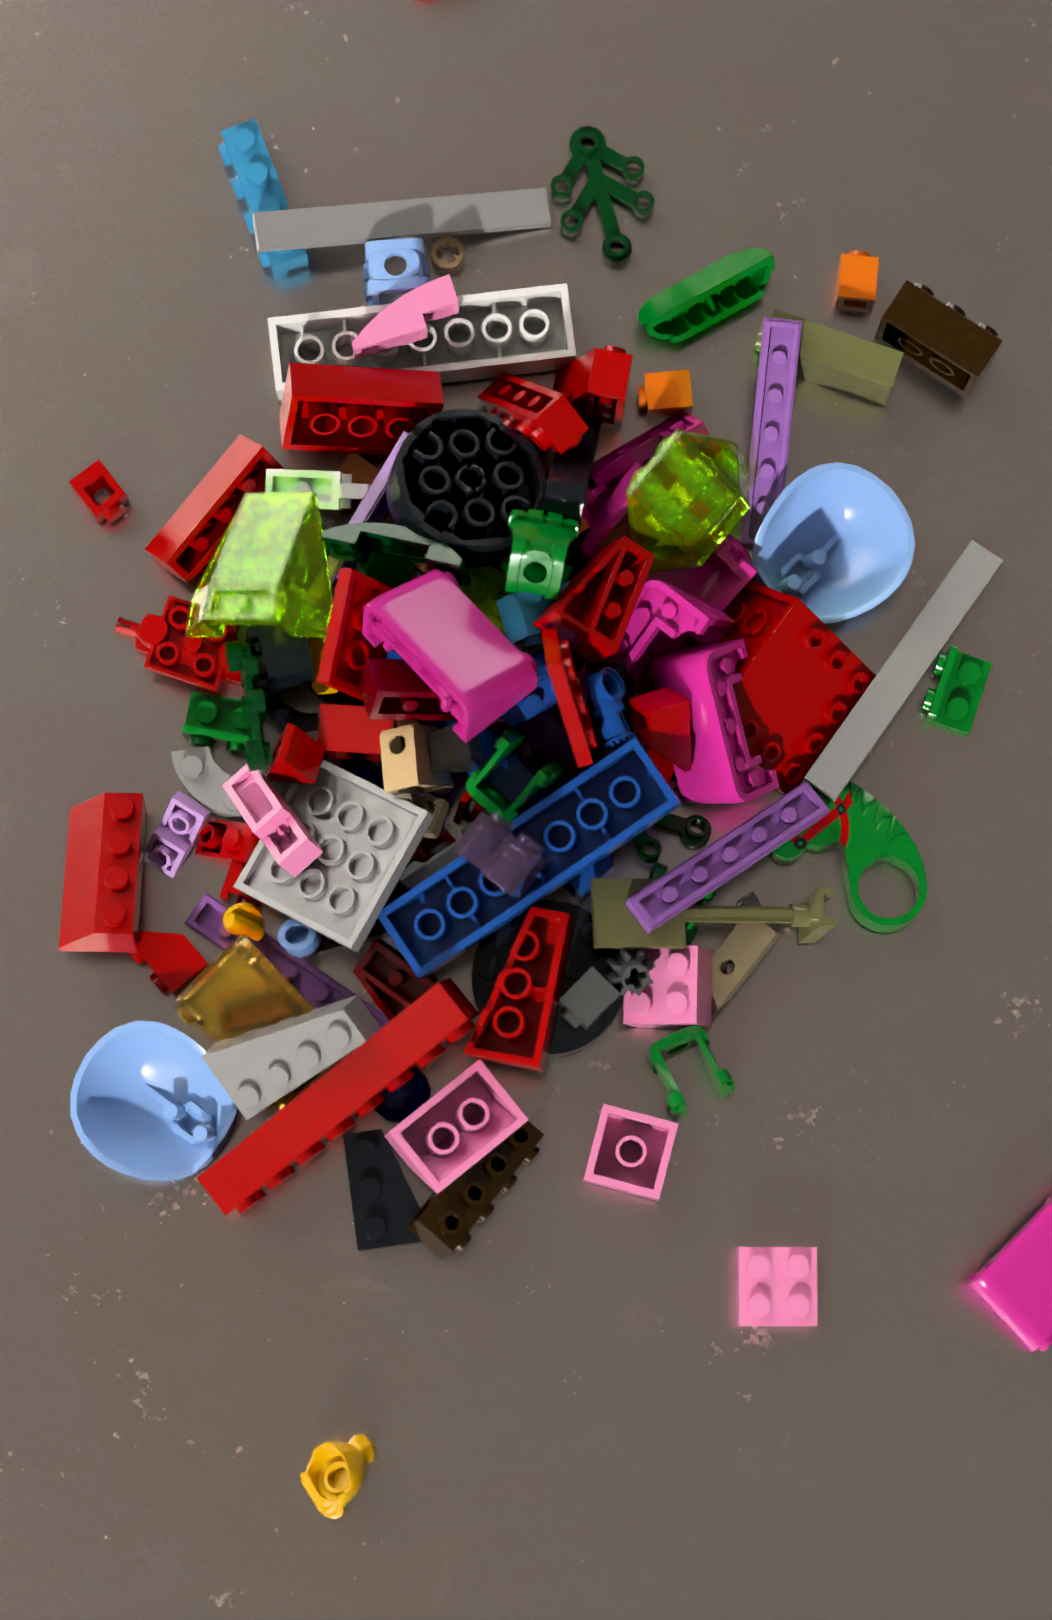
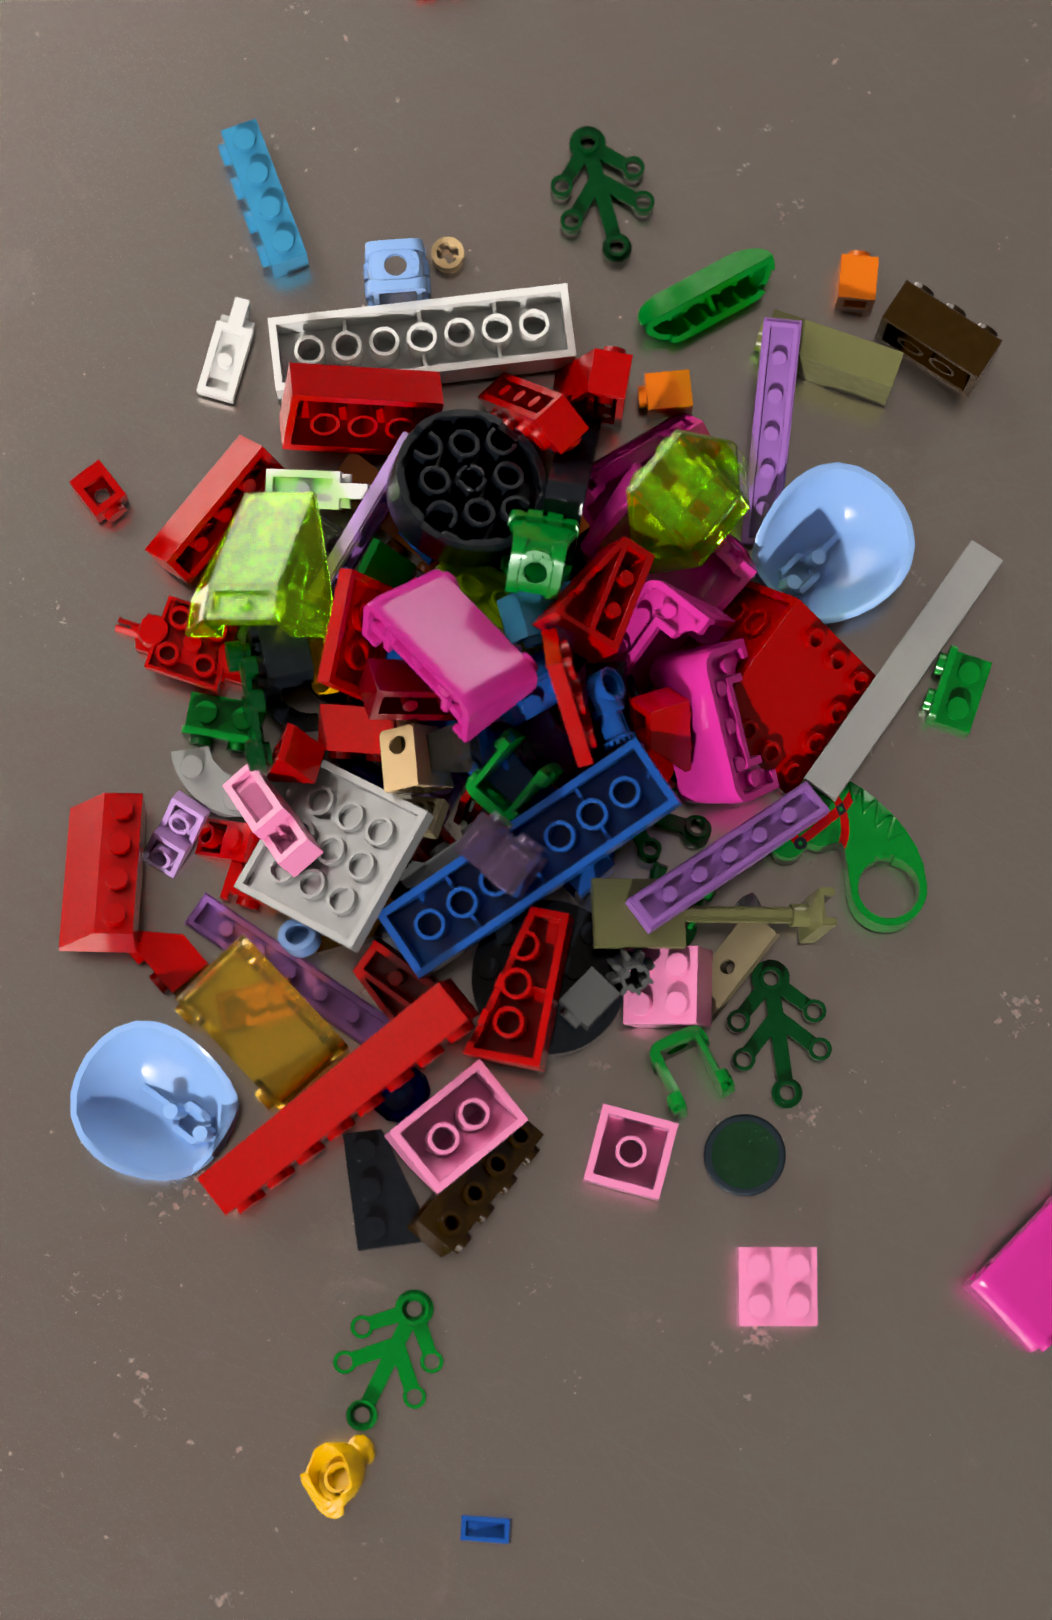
(227, 353): none -> white hinge
(244, 919): yellow plate -> none
(281, 1057): light grey wedge -> none
(358, 540): dark green slope -> none
(392, 1353): none -> green plant
(401, 219): light grey tile -> none
(407, 317): bright pink slope -> none
(486, 1529): none -> blue piece
(744, 1155): none -> clear green wheel
(777, 1026): none -> dark green plant

